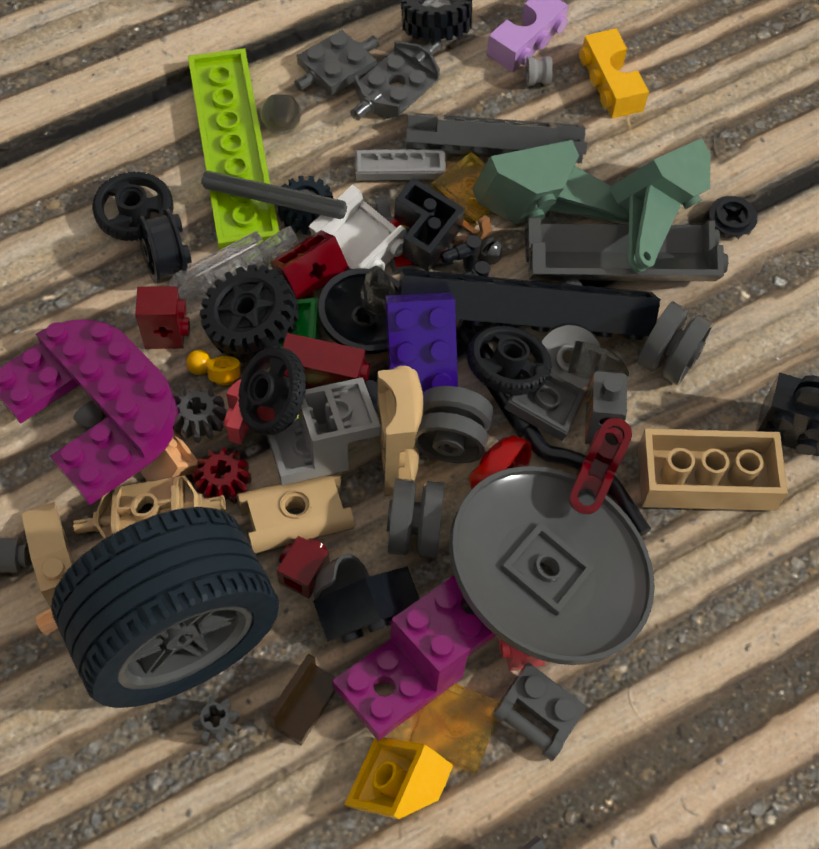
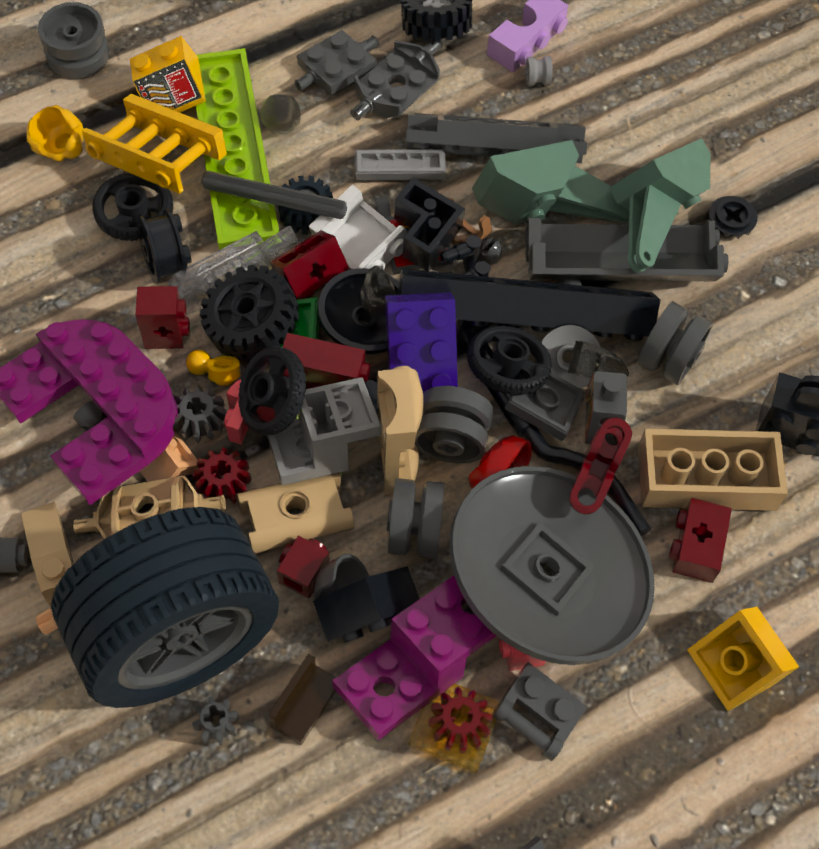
(55, 133): none -> yellow hair
(74, 40): none -> dark grey wheel
(155, 121): none -> yellow fence
(169, 75): none -> slope
(398, 778): yellow slope -> none
(458, 185): clear yellow plate -> none
(470, 730): none -> dark red gear
(618, 91): yellow arch -> none
(703, 557): none -> dark red brick
(742, 657): none -> yellow slope

